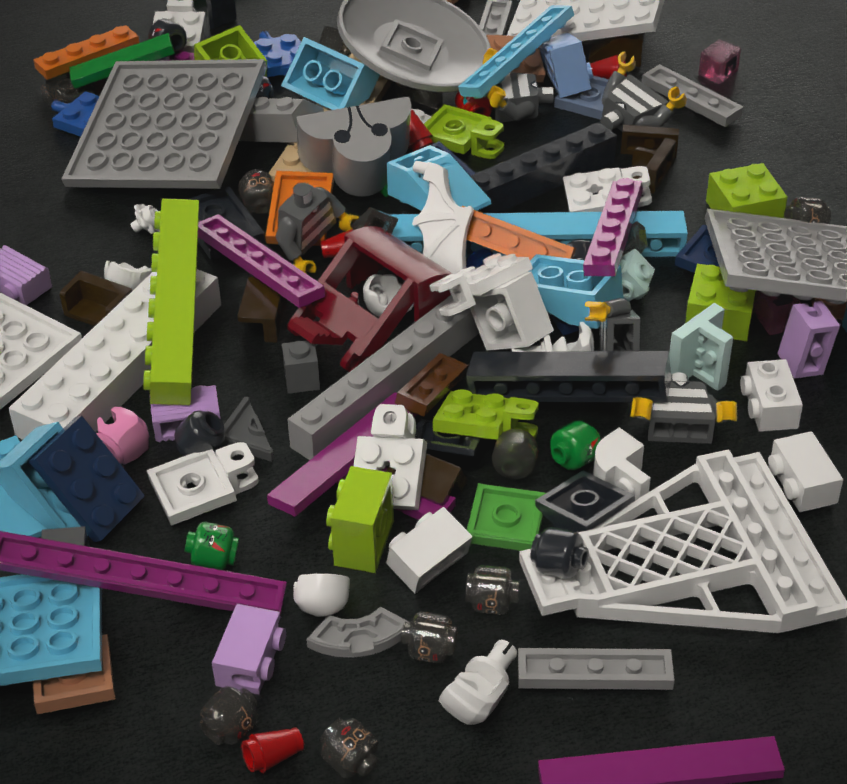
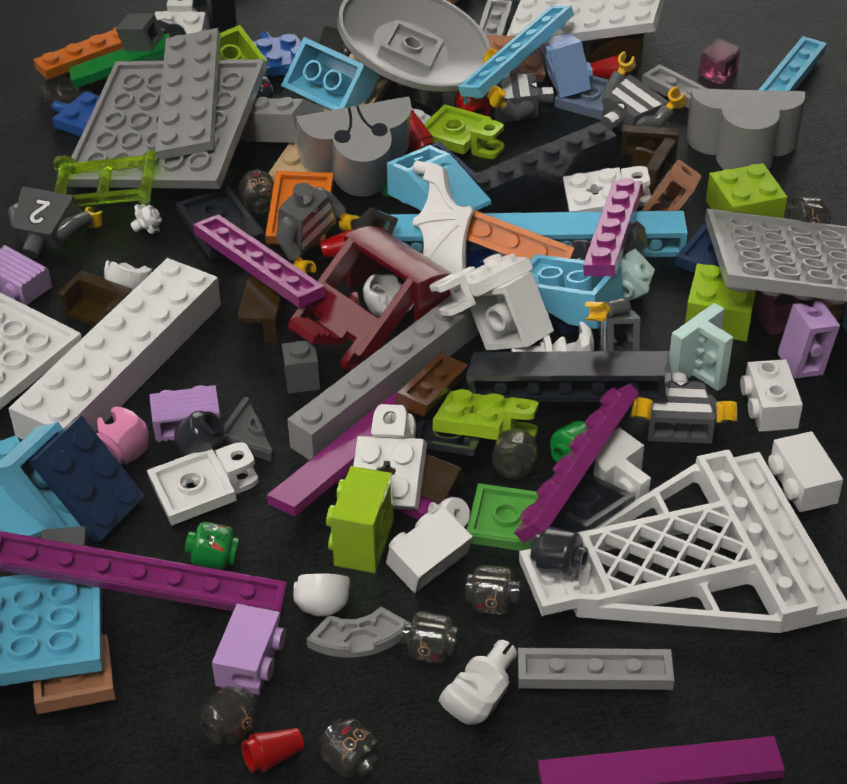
(48, 219): none -> dark grey torso
(67, 166): none -> clear neon green piece
(139, 32): none -> dark grey brick
(173, 303): lime brick -> none
(188, 94): none -> light grey plate
(455, 506): none -> white piece
(574, 465): none -> magenta plate
(675, 187): none -> nougat torso
(744, 124): none -> light grey brick
(795, 65): none -> medium azure plate

